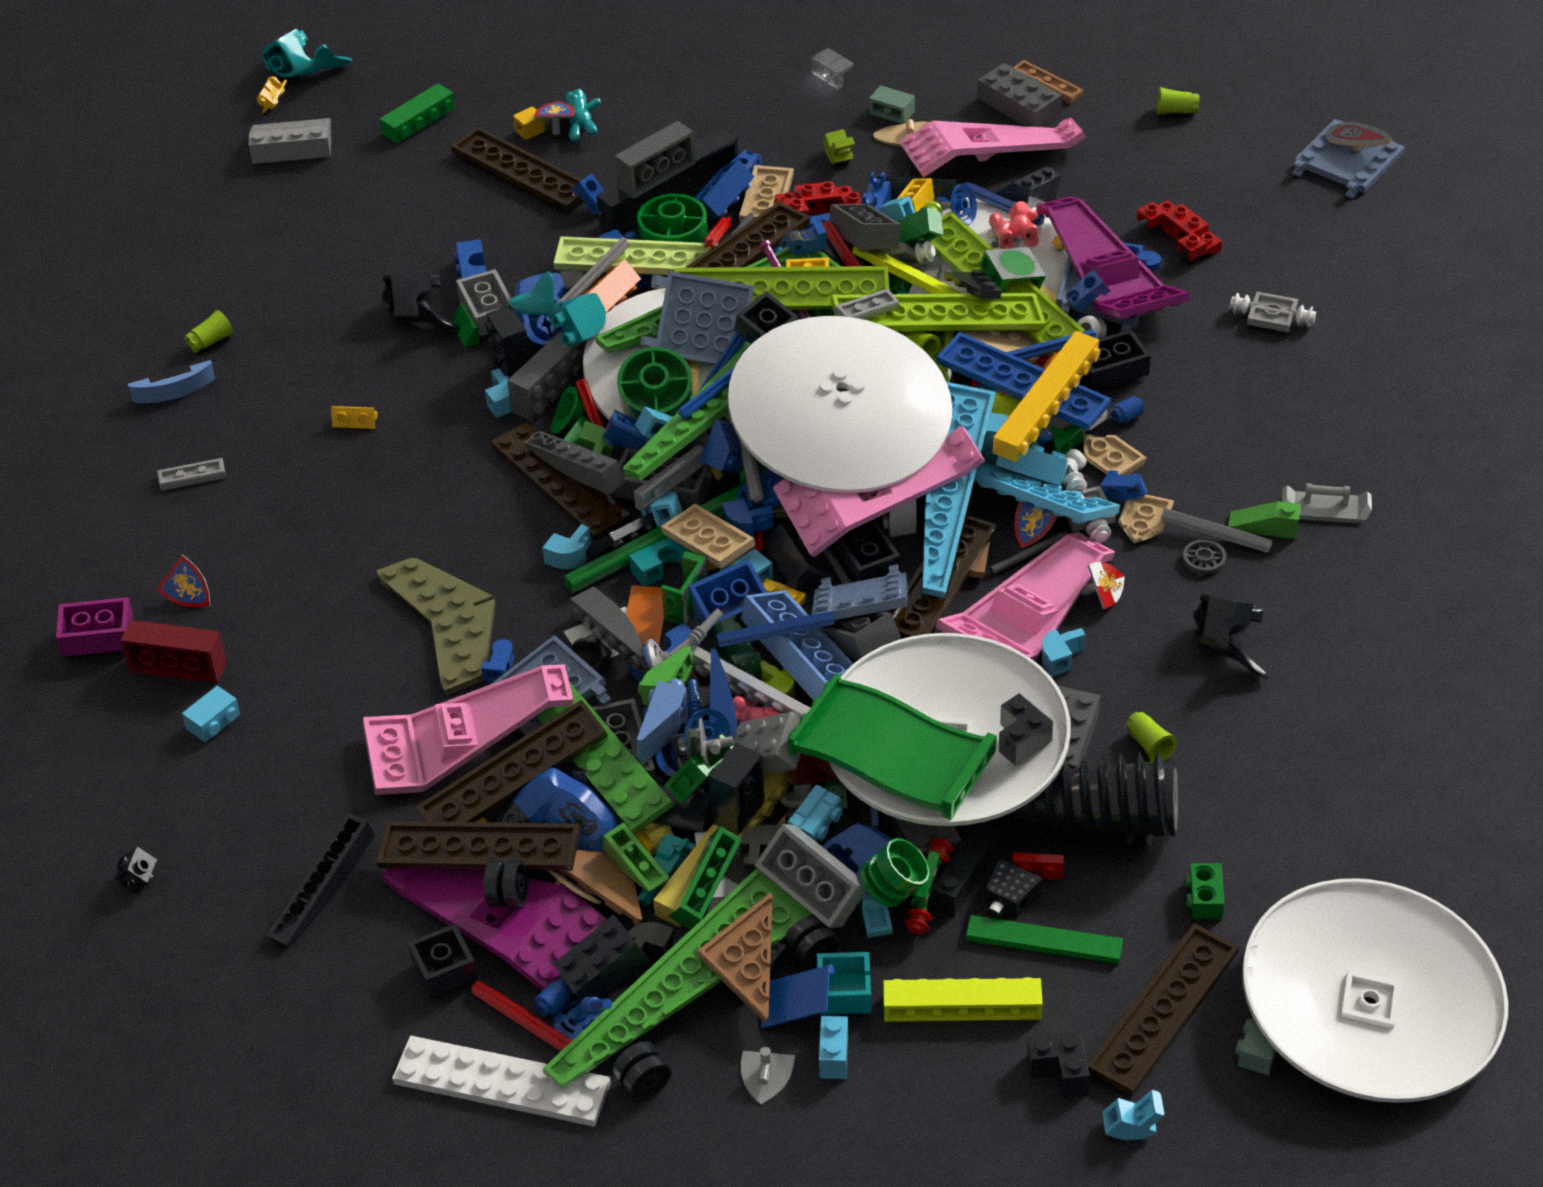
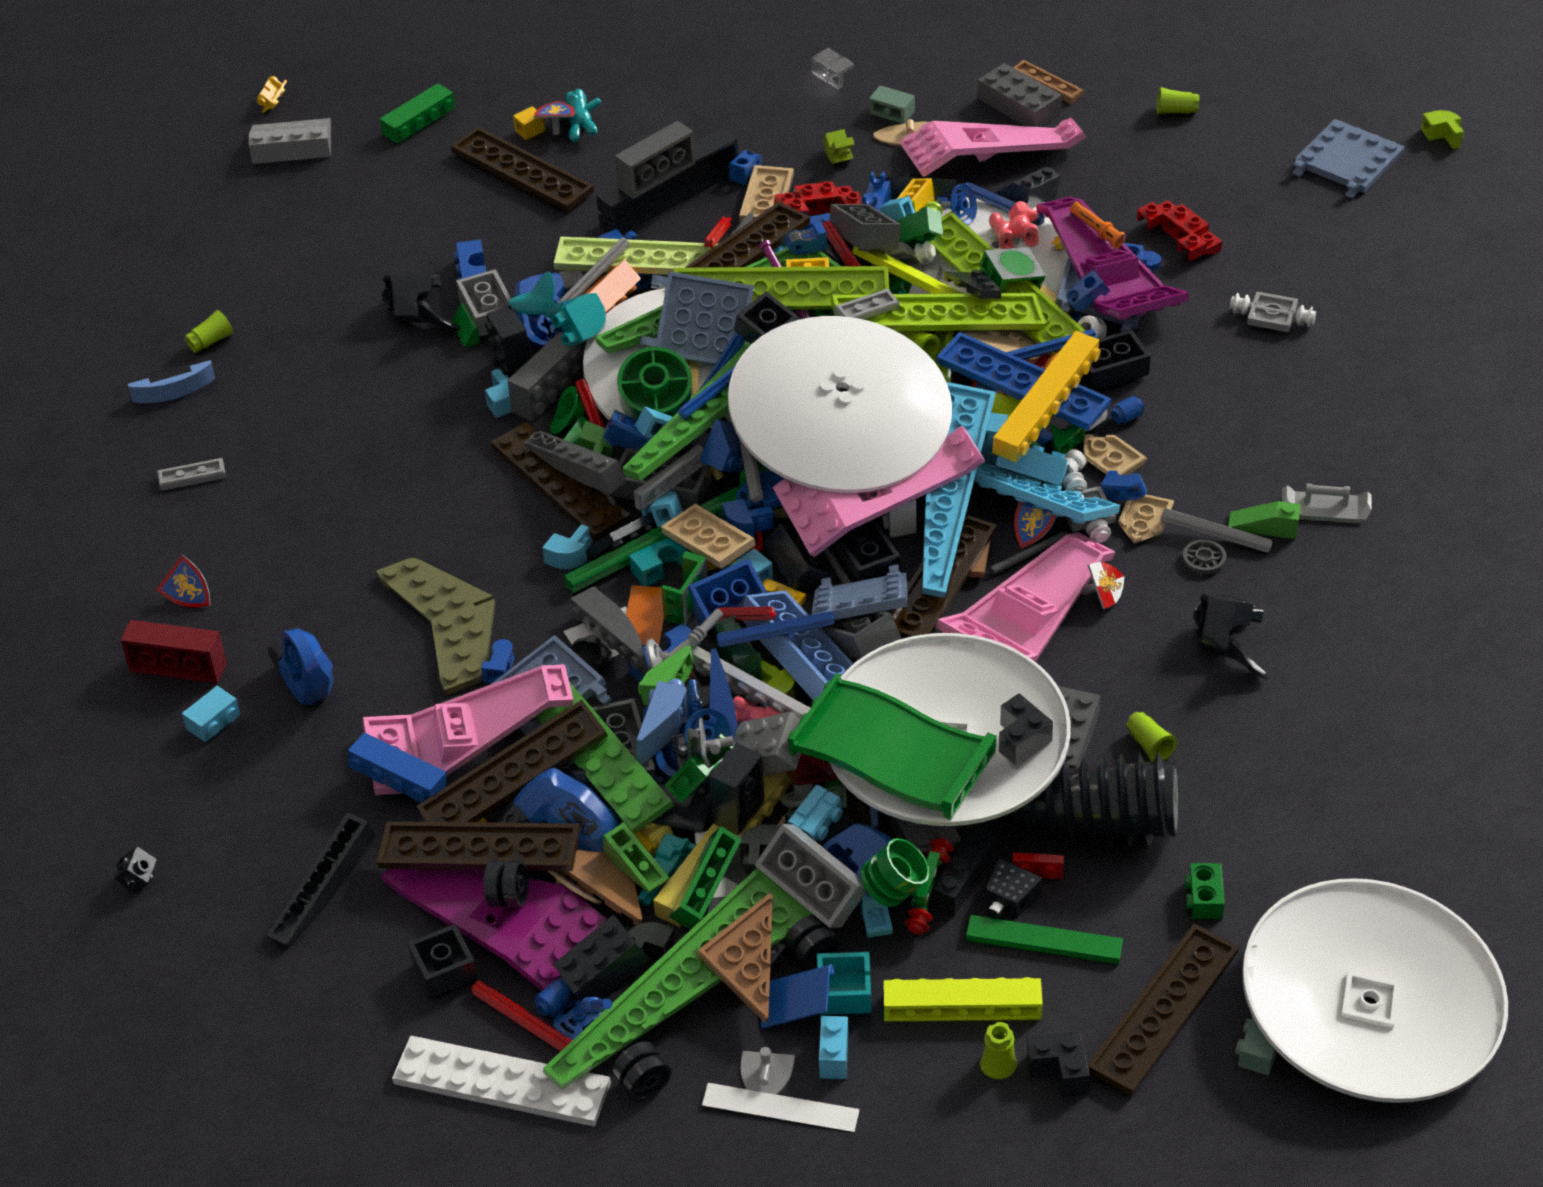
(92, 626): magenta brick -> none
(288, 58): teal hips -> none
(302, 665): none -> blue piece
(353, 417): yellow hinge -> none
(395, 768): none -> blue brick
(588, 189): blue leg -> none
(673, 219): green piece -> none
(724, 189): blue slope -> none
(748, 613): none -> red axle
(781, 1107): none -> white sticker
(998, 1054): none -> lime plant
(1058, 650): medium azure brick -> none
(1106, 230): none -> orange pin
(1132, 1120): medium azure brick -> none
(1357, 135): shield -> none
(1443, 125): none -> lime brick

